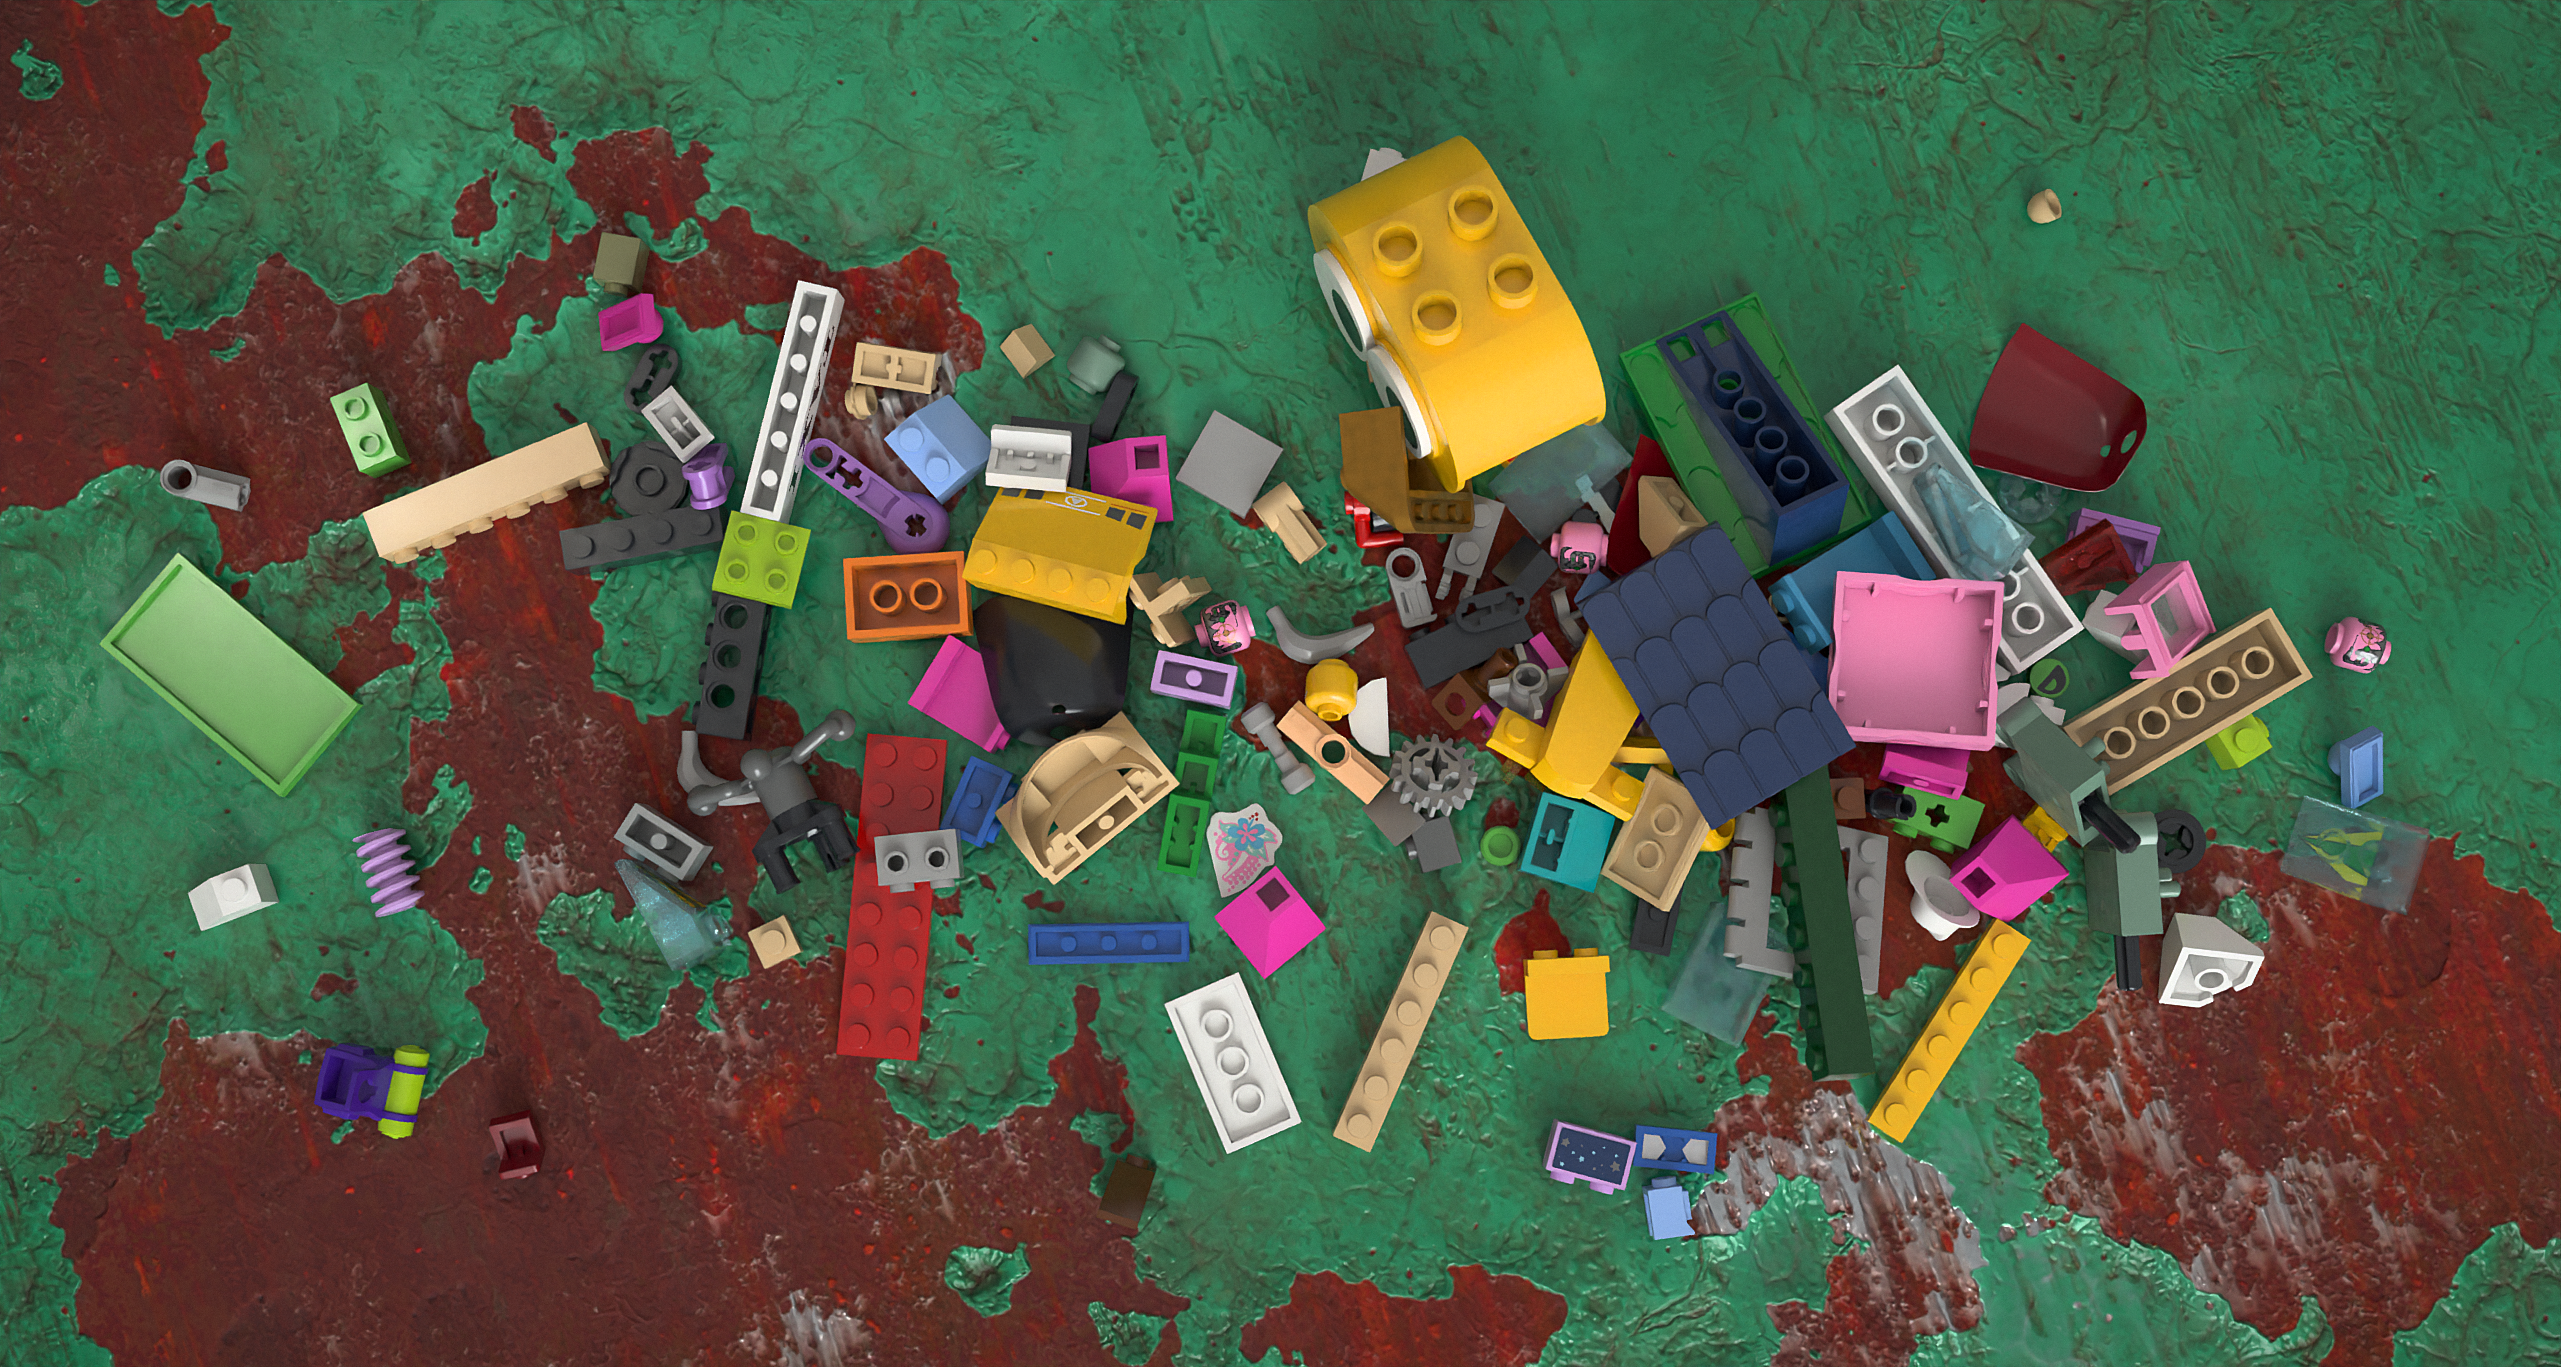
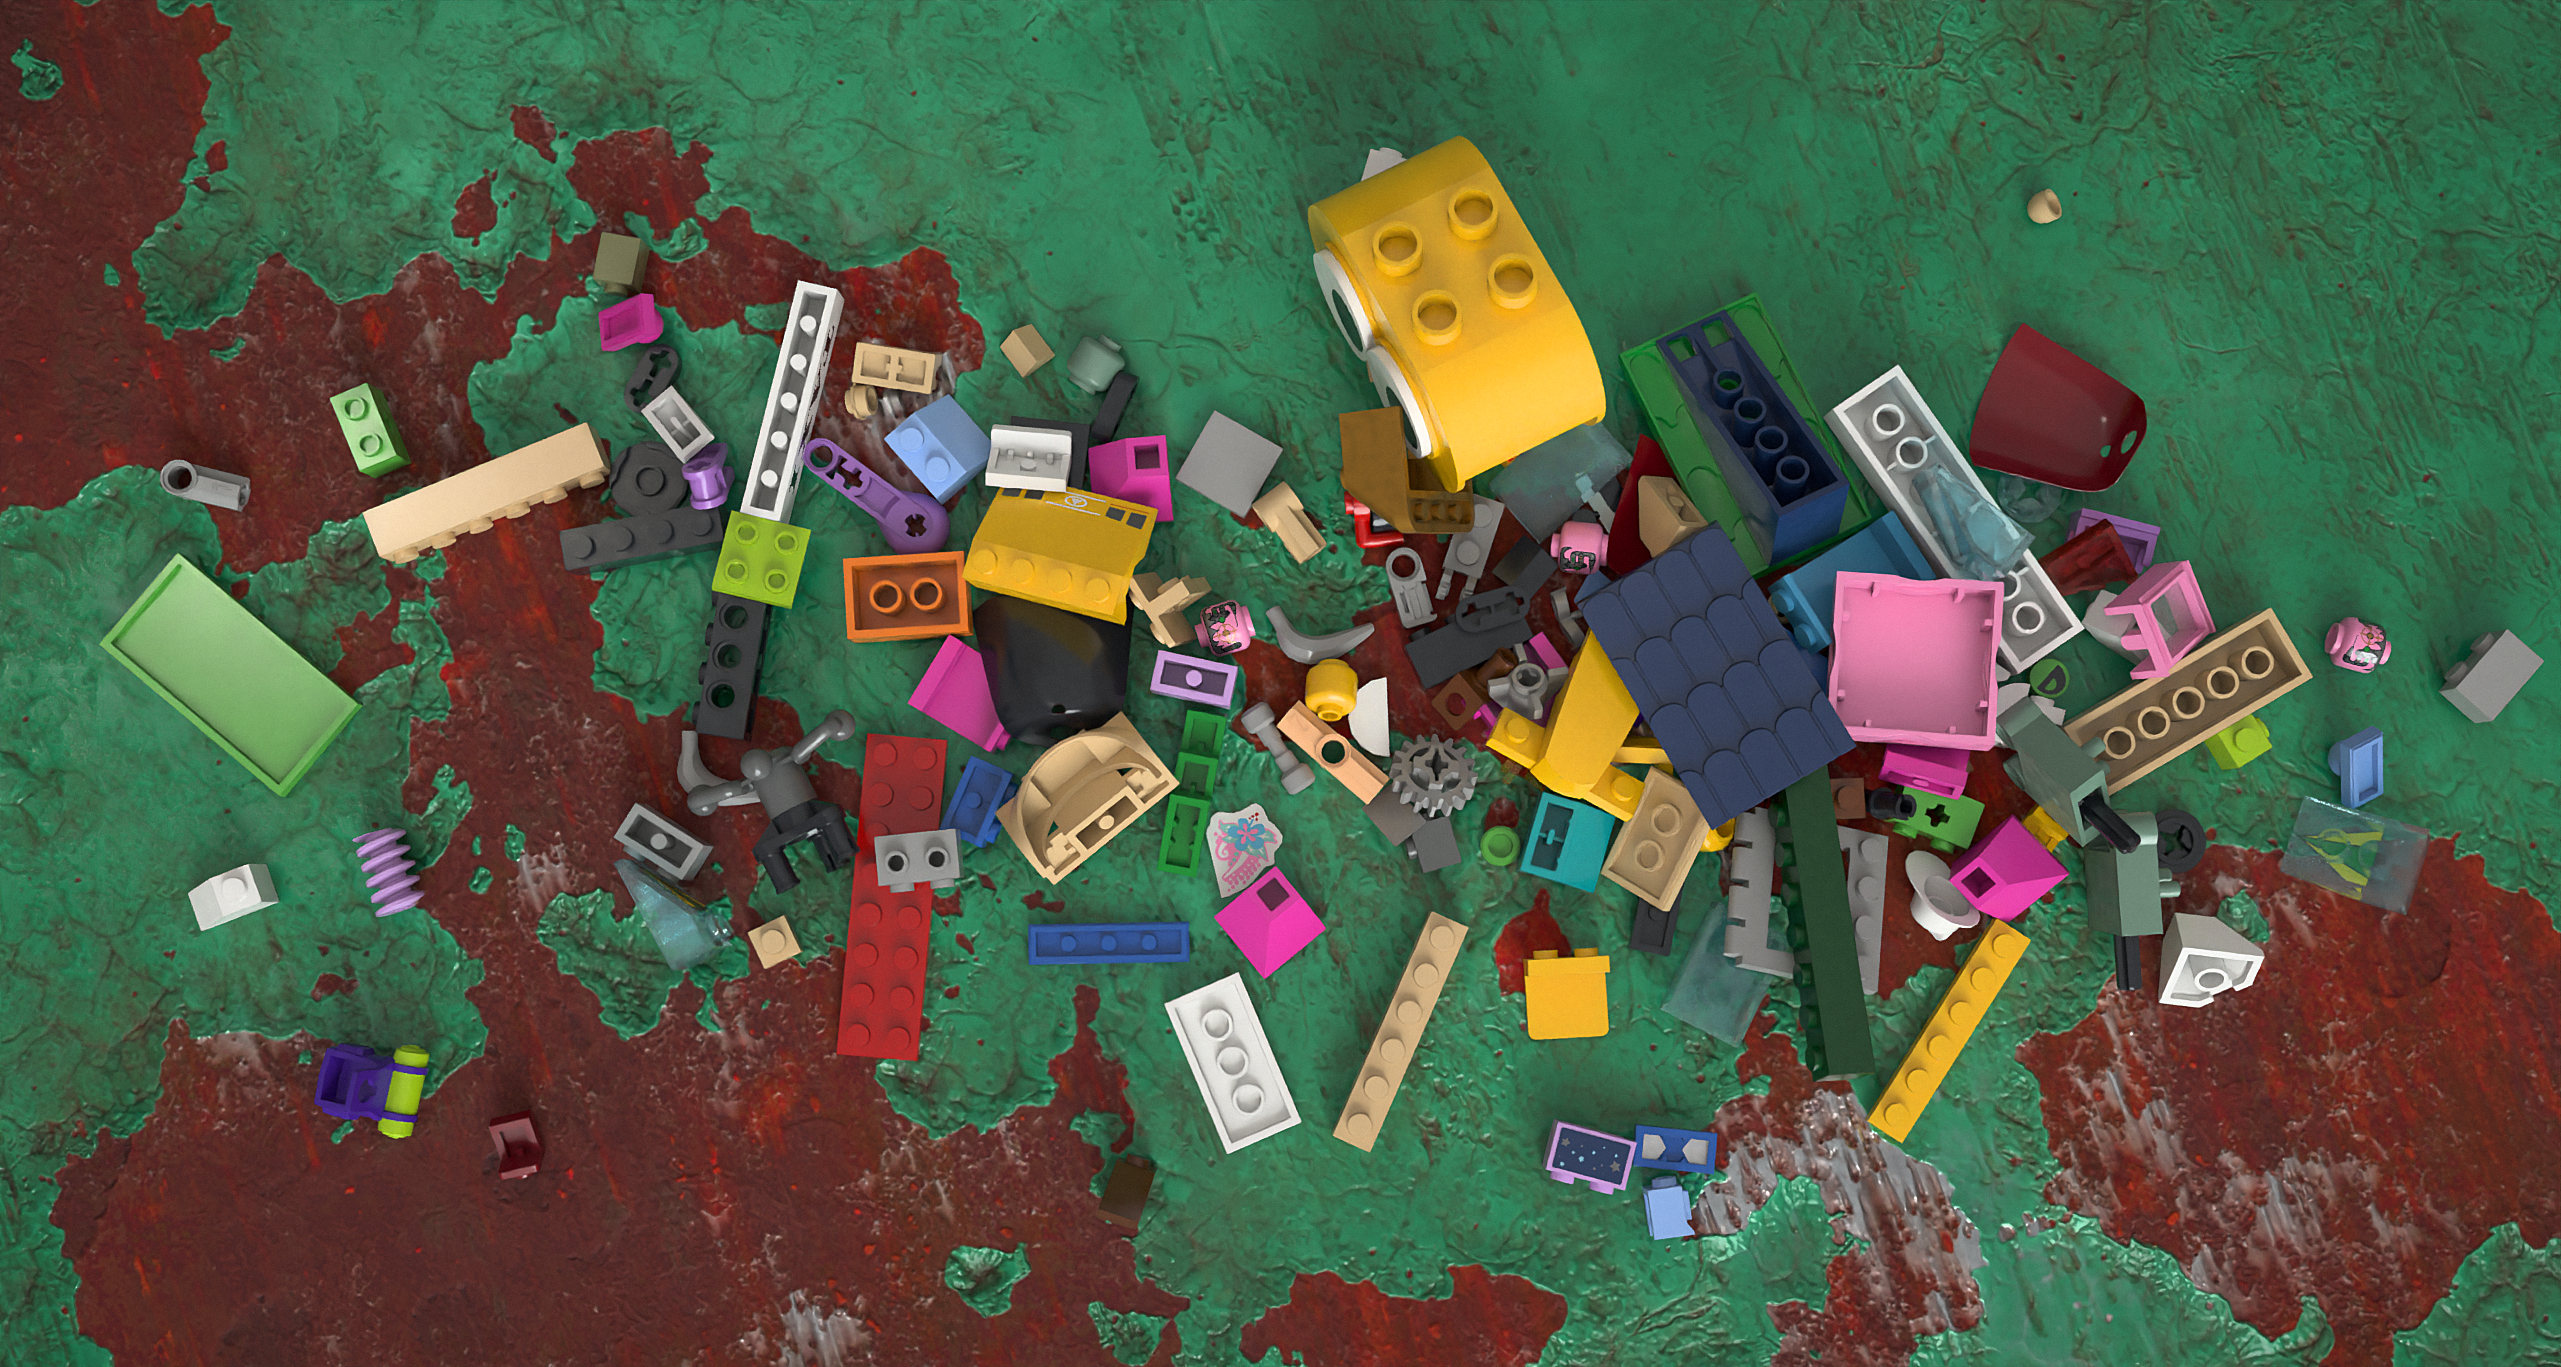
(2490, 675): none -> light grey brick

